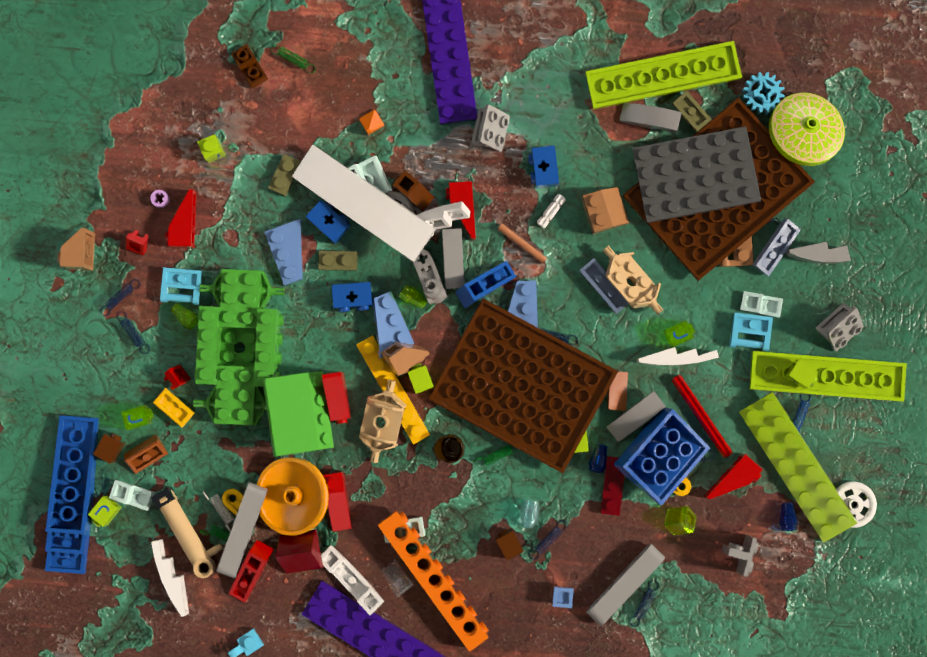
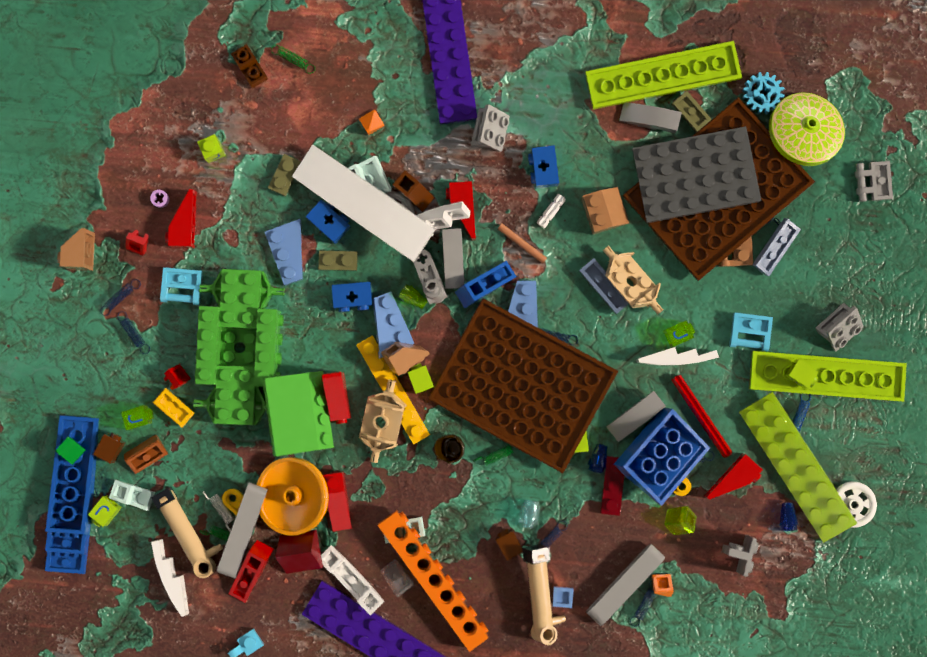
(70, 450): none -> green slope
(186, 317): clear neon green cone -> none
(536, 559): none -> tan piece
(618, 392): slope -> none
(662, 584): none -> orange slope
(761, 304): light aqua slope -> none
(820, 254): light grey slope -> none
(879, 179): none -> light grey plate

